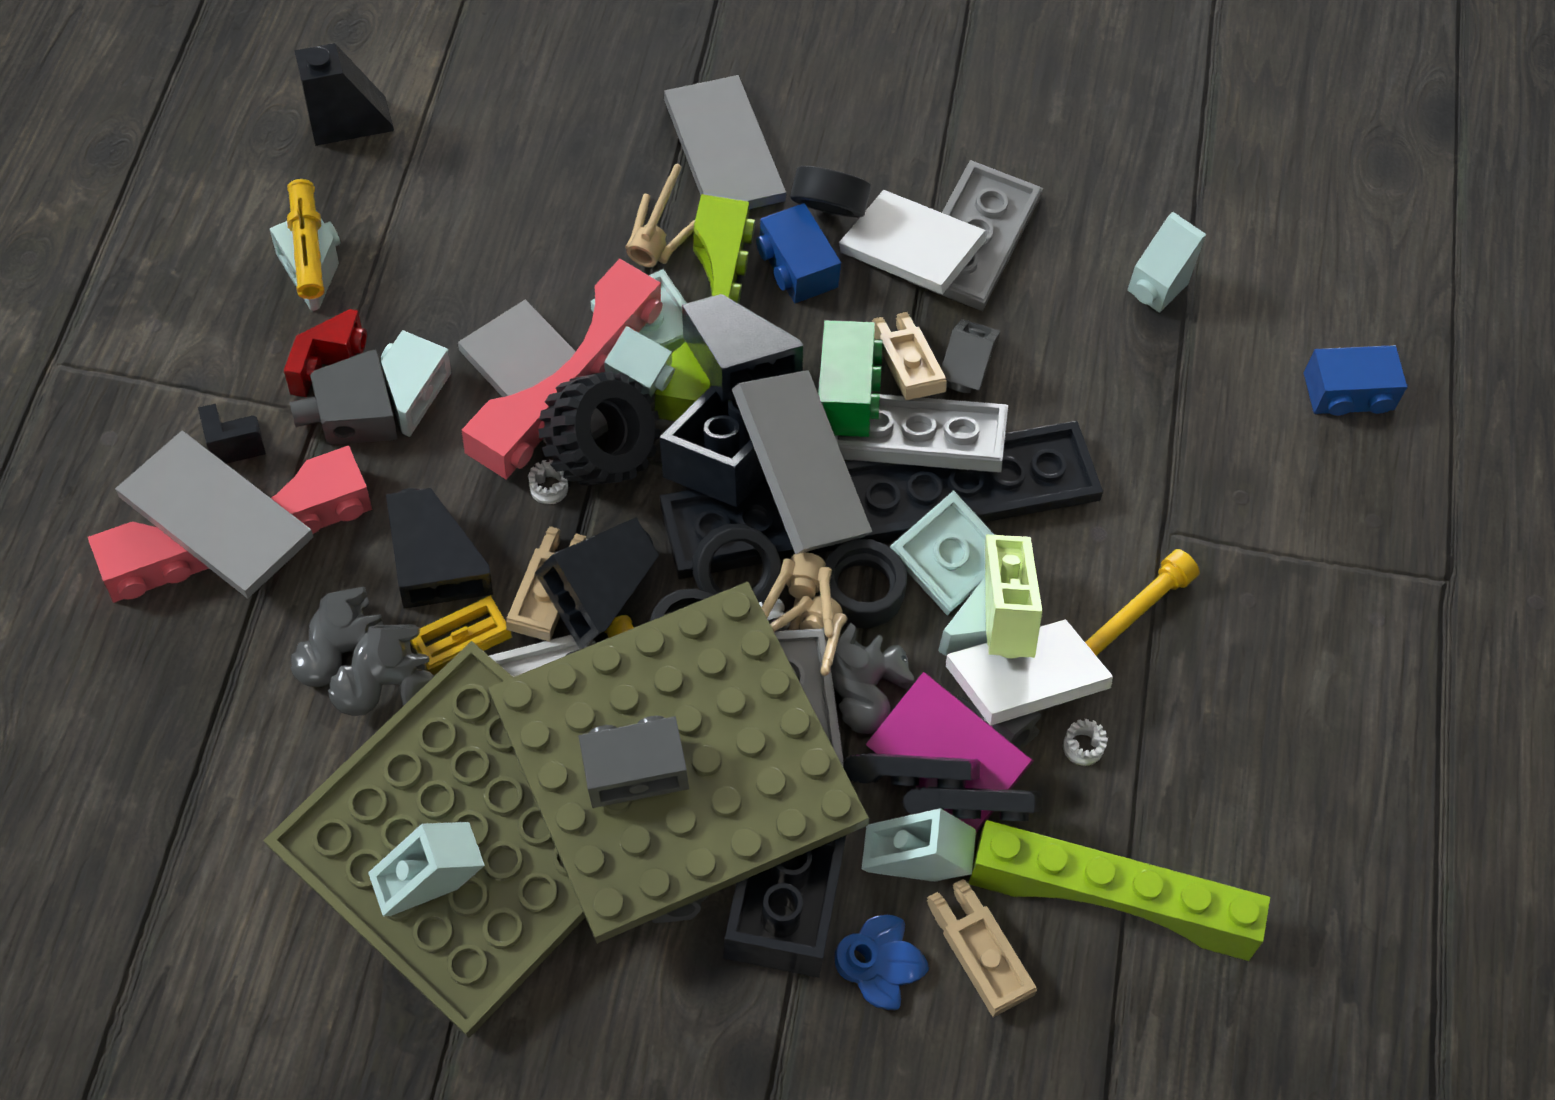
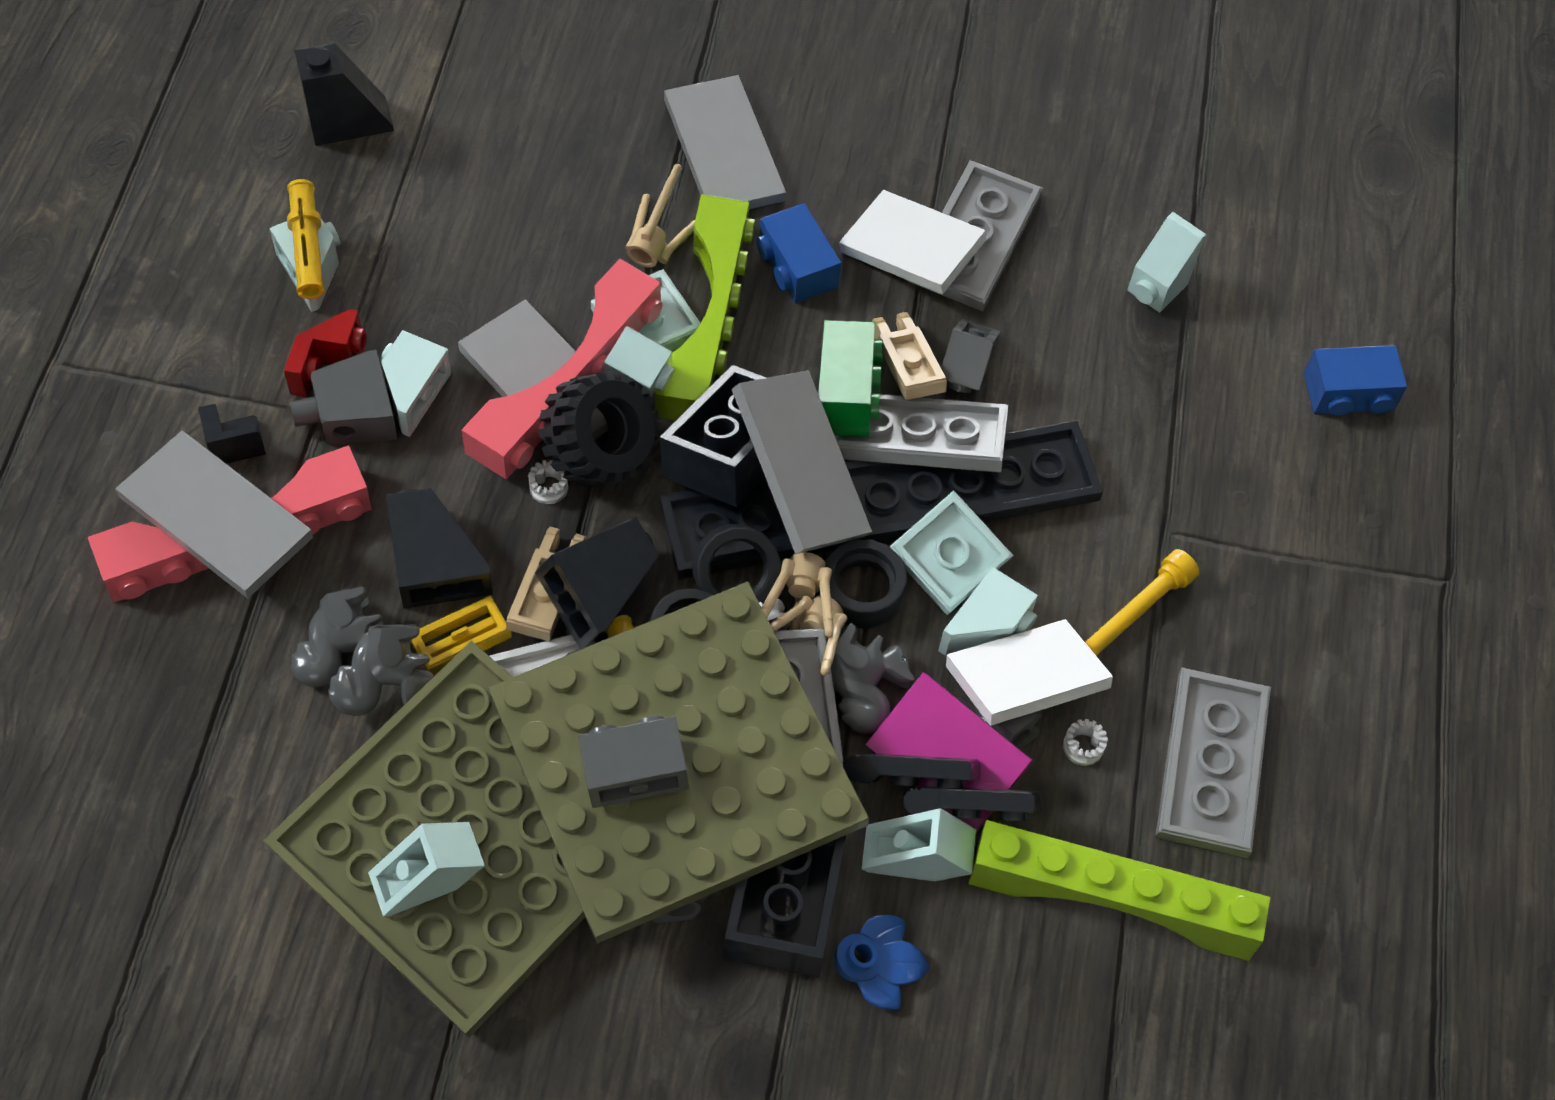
(737, 344): slope -> none
(830, 191): black tyre -> none
(983, 950): tan hinge -> none
(1011, 597): yellowish green slope -> none
(1214, 763): none -> light grey tile

